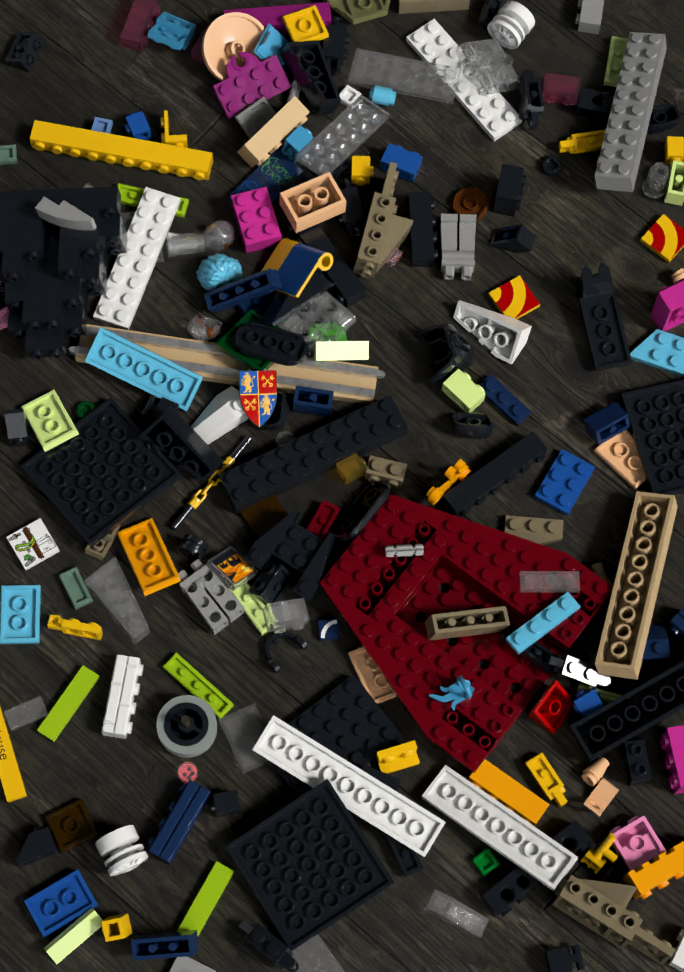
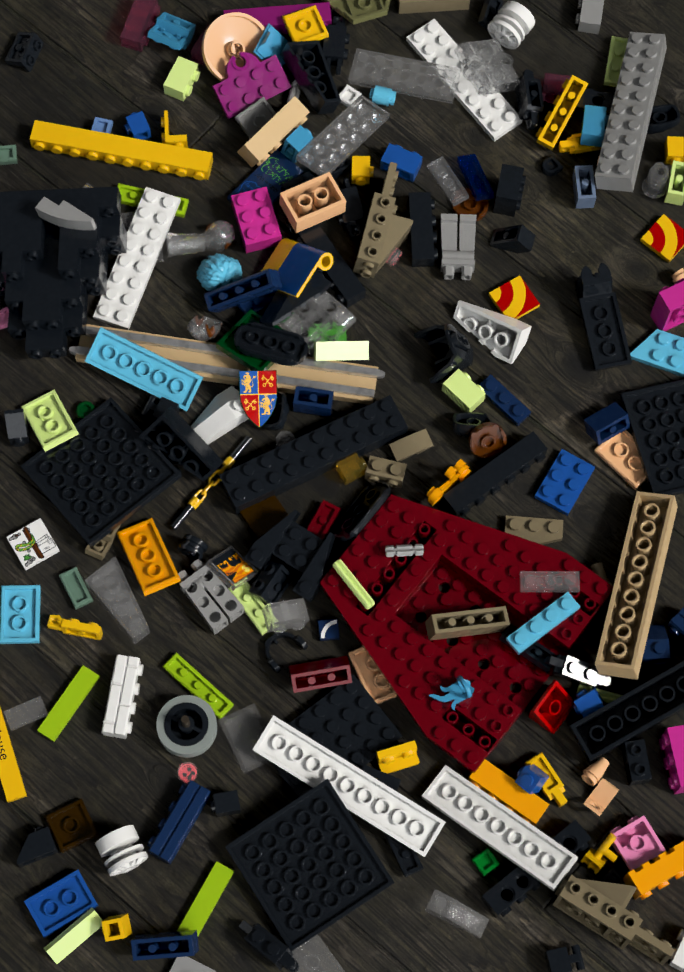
(181, 79): none -> yellowish green brick
(320, 674): none -> dark red brick
(353, 584): none -> yellowish green axle
(411, 445): none -> dark tan slope
(448, 181): none -> clear plate
(475, 177): none -> clear blue plate
(487, 440): none -> reddish brown tile
(531, 778): none -> blue brick
(562, 112): none -> yellow brick
(584, 186): none -> sand blue brick
(593, 125): none -> dark azure brick

